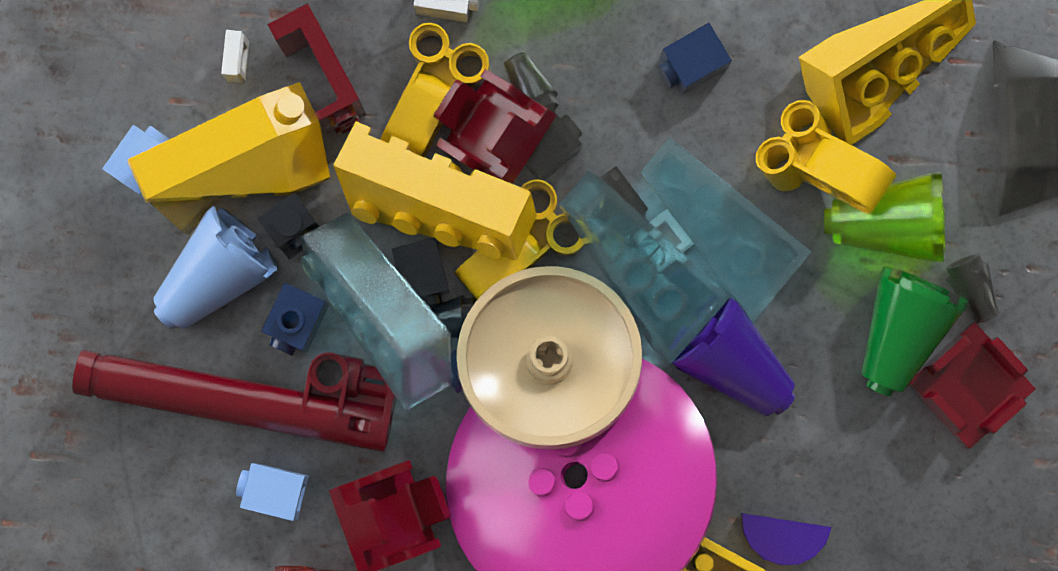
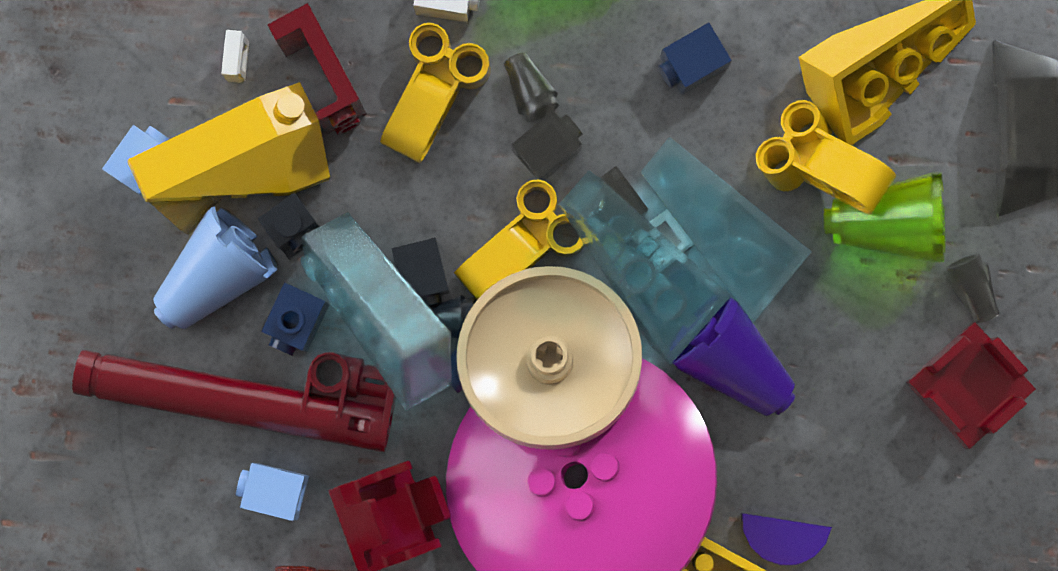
(432, 196): yellow wedge -> none
(492, 126): dark red panel -> none
(905, 329): green cone -> none

